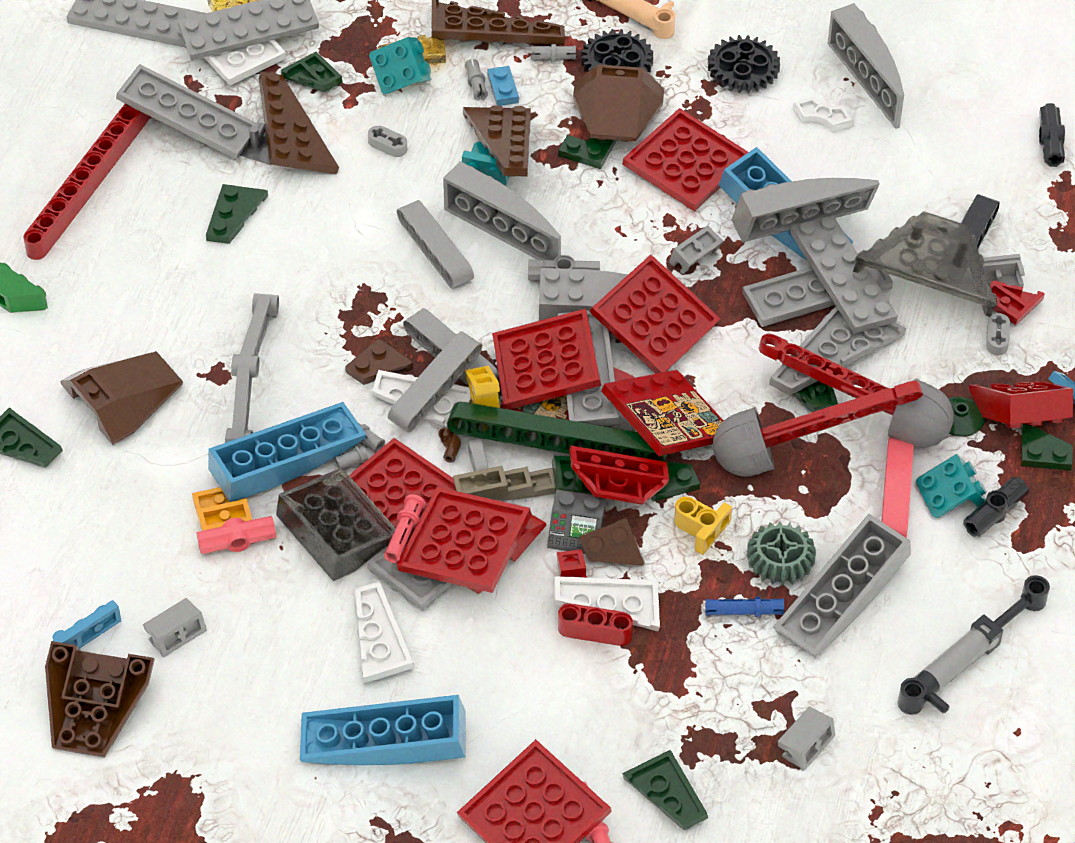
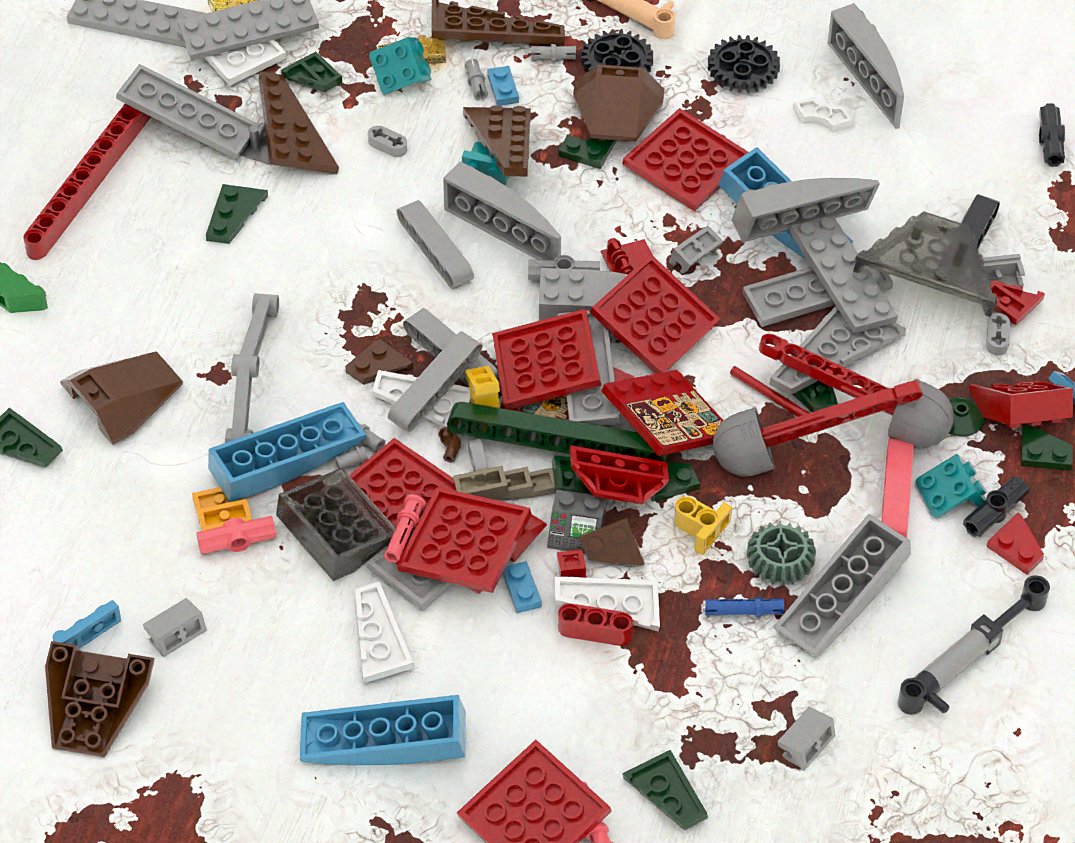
(521, 587): none -> dark azure plate
(625, 257): none -> red hinge
(768, 392): none -> red bar
(1017, 545): none -> red wing

